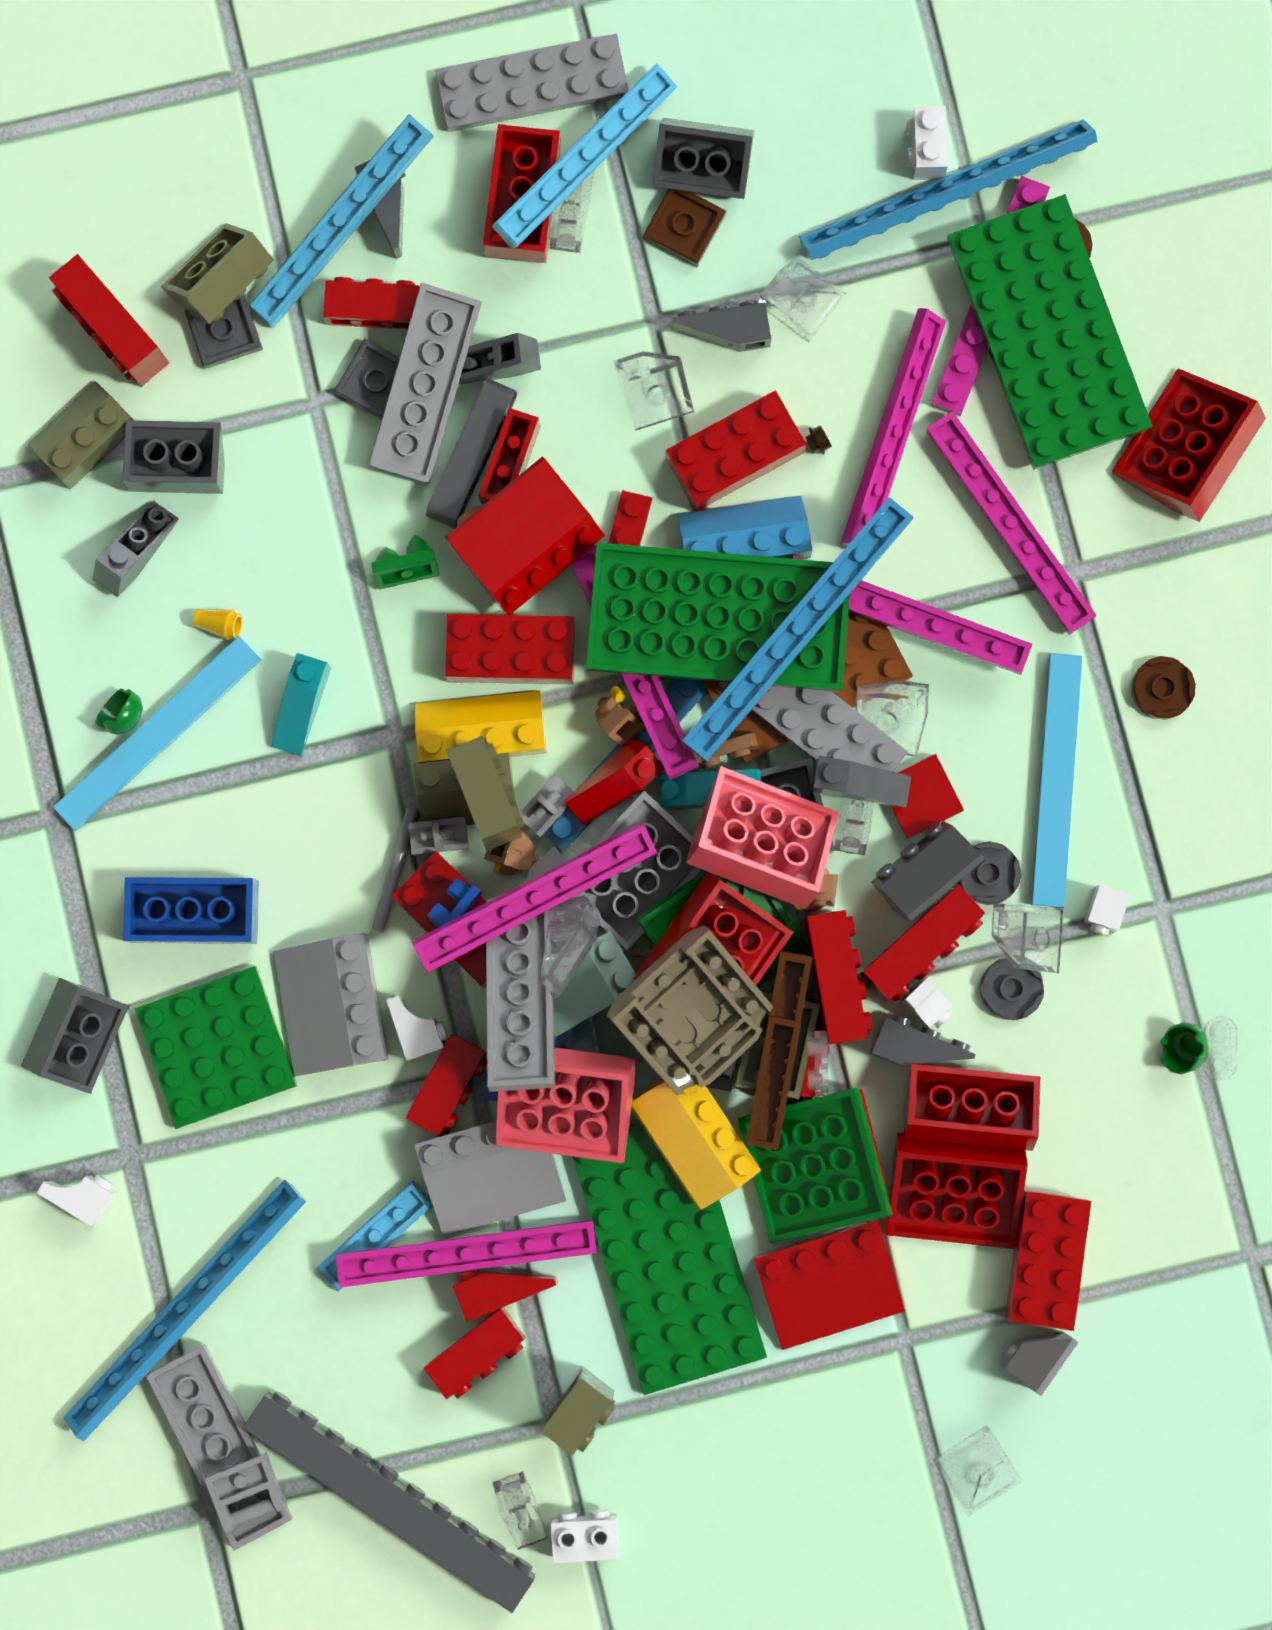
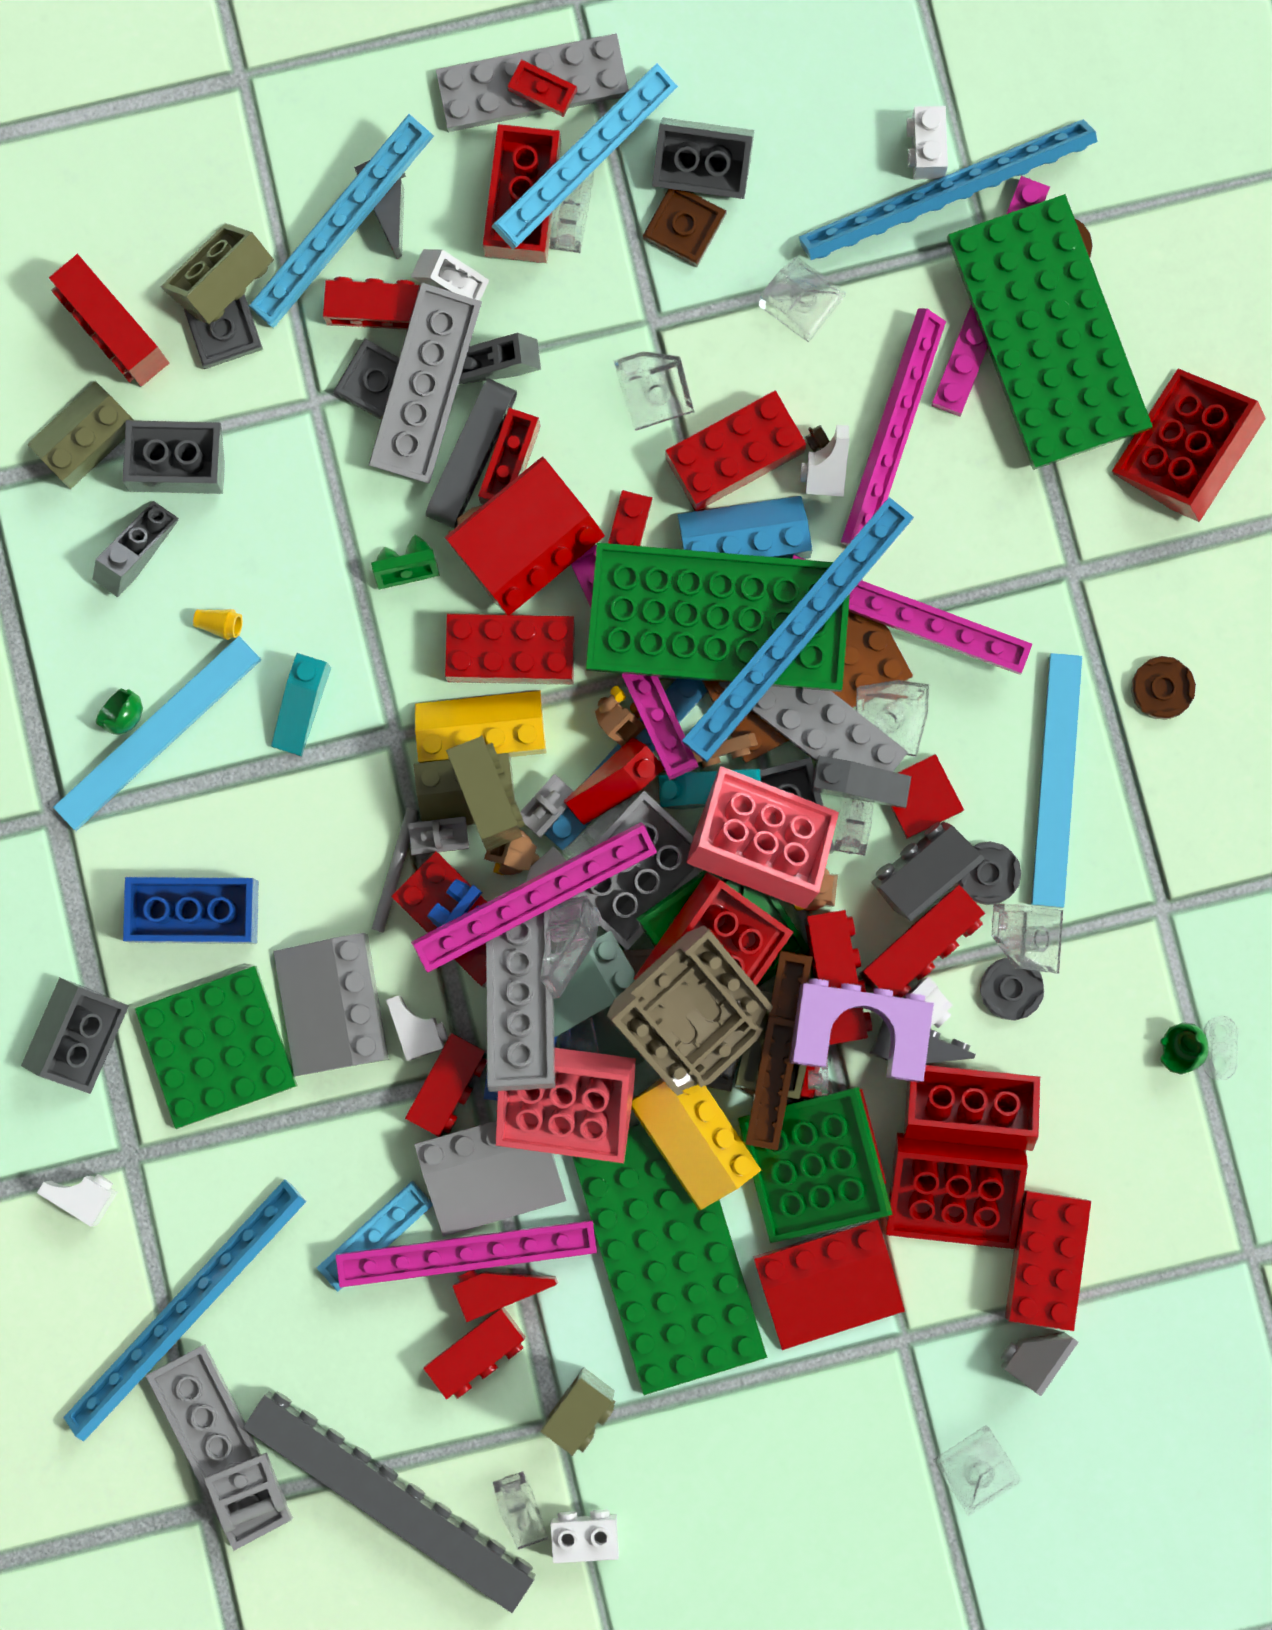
(448, 273): none -> white arch
(542, 88): none -> red plate
(734, 328): dark grey slope -> none
(827, 467): none -> white arch
(906, 1019): none -> lavender arch
(1011, 523): dark pink plate -> none
(1106, 909): white brick -> none

